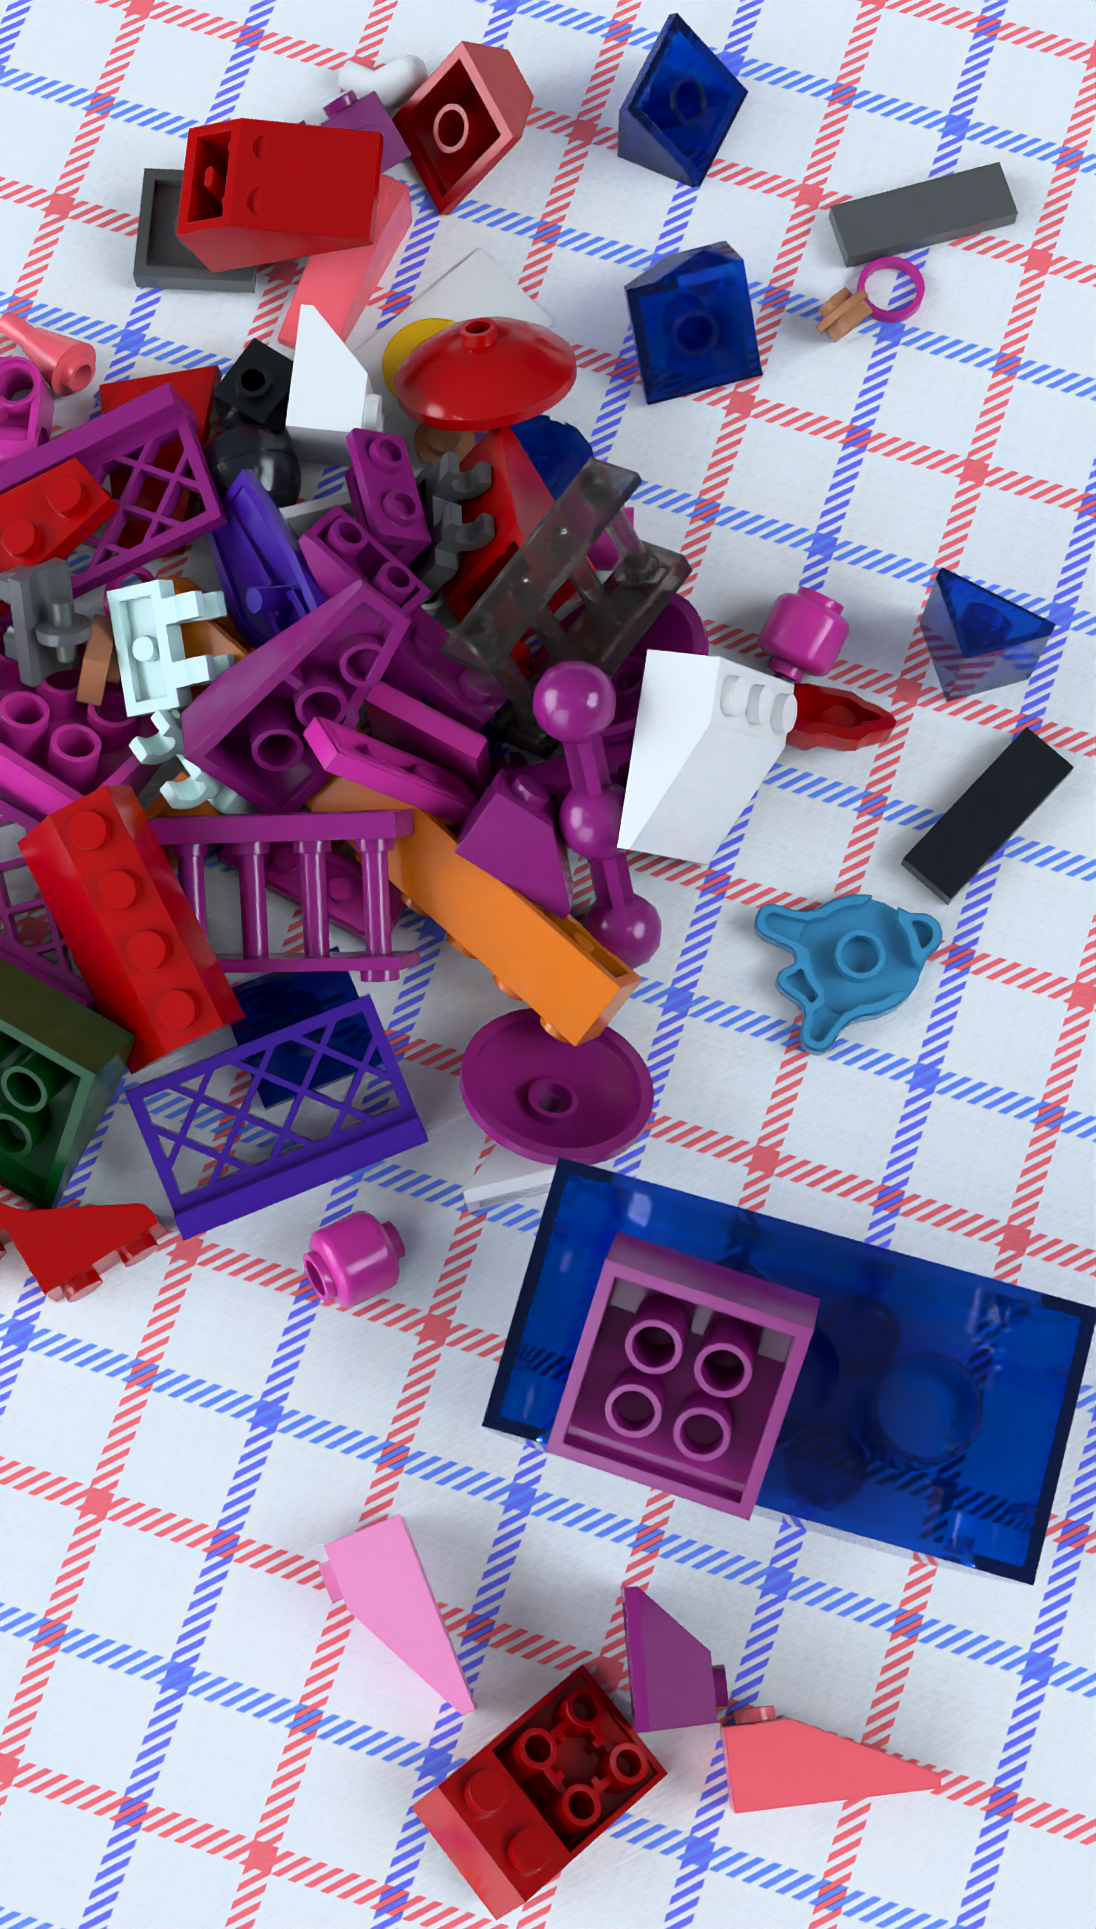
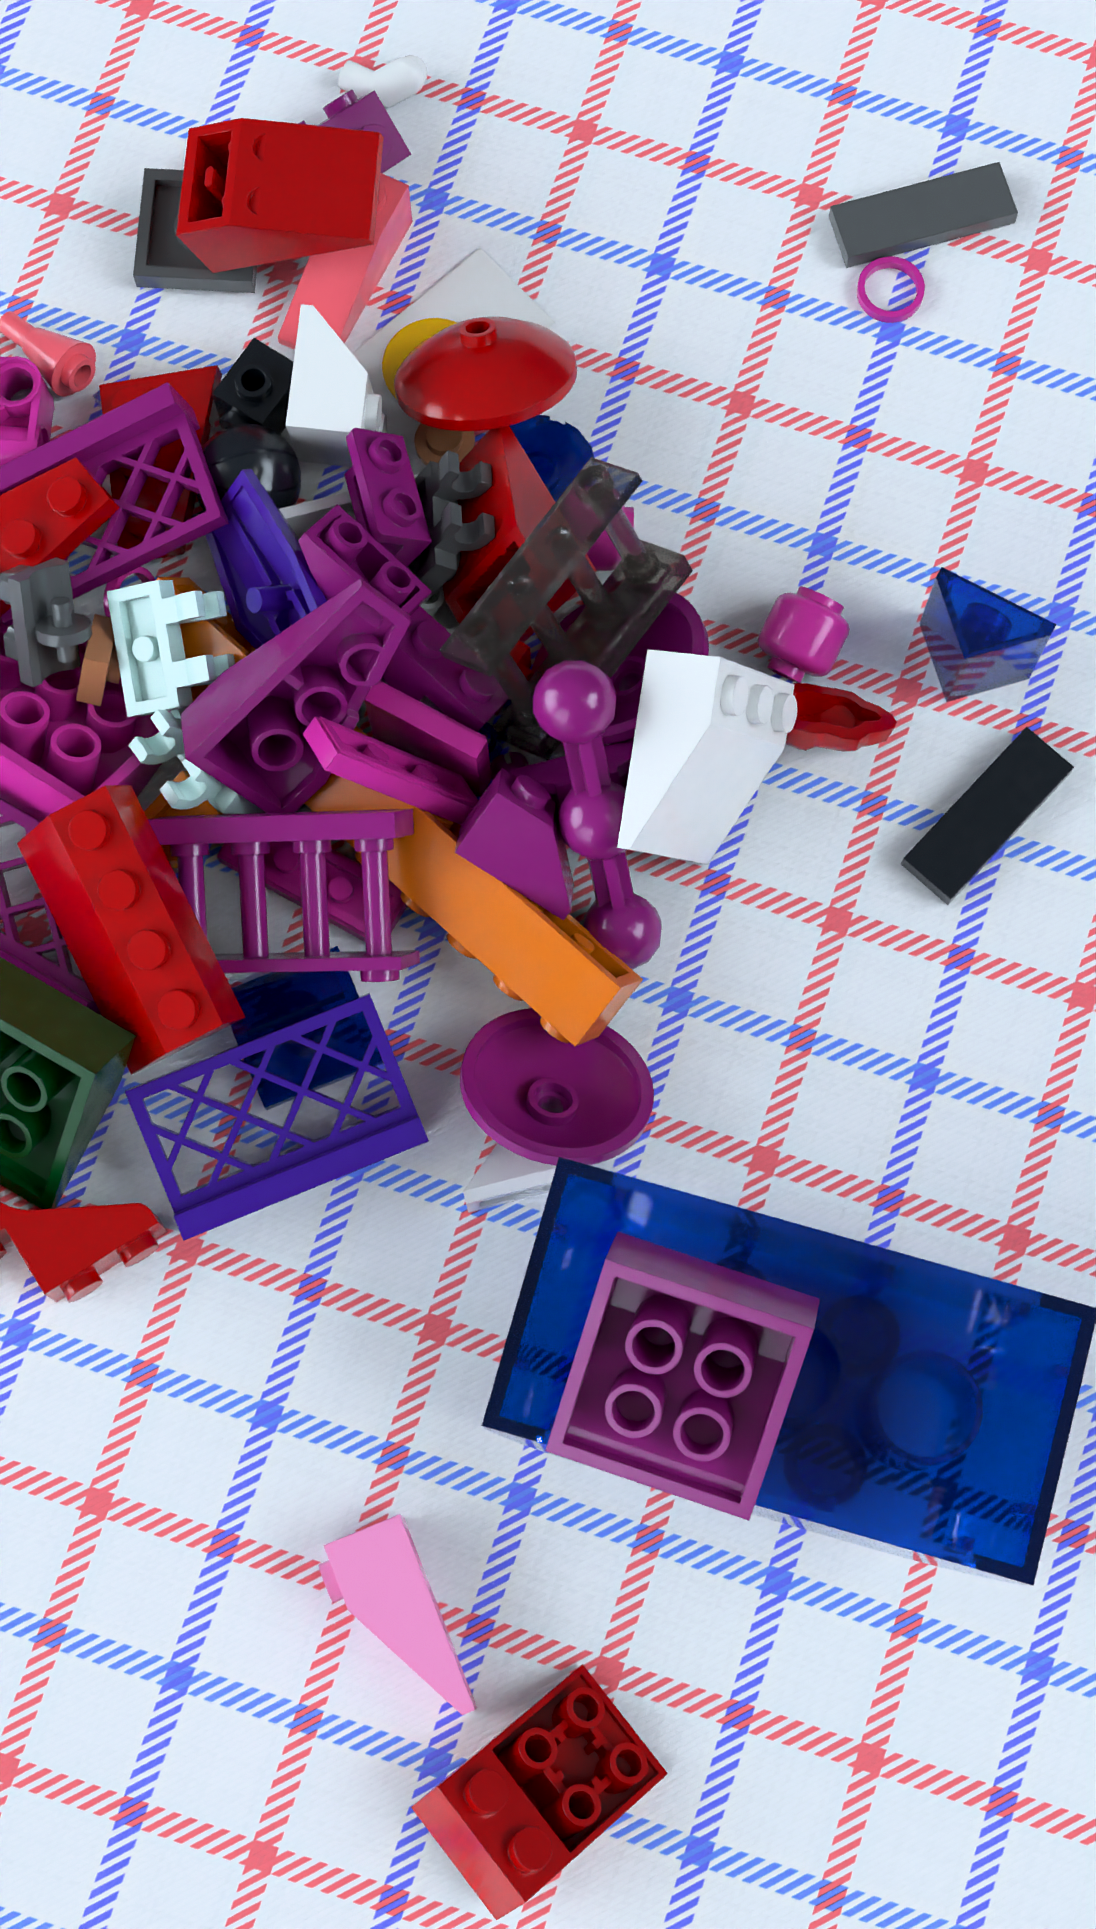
(354, 1259): dark pink head -> none
(464, 120): red slope -> none
(668, 1669): magenta slope -> none
(678, 106): clear blue slope -> none
(693, 323): clear blue slope -> none
(796, 1764): coral slope -> none
(843, 313): nougat plate -> none
(849, 961): dark azure tile -> none

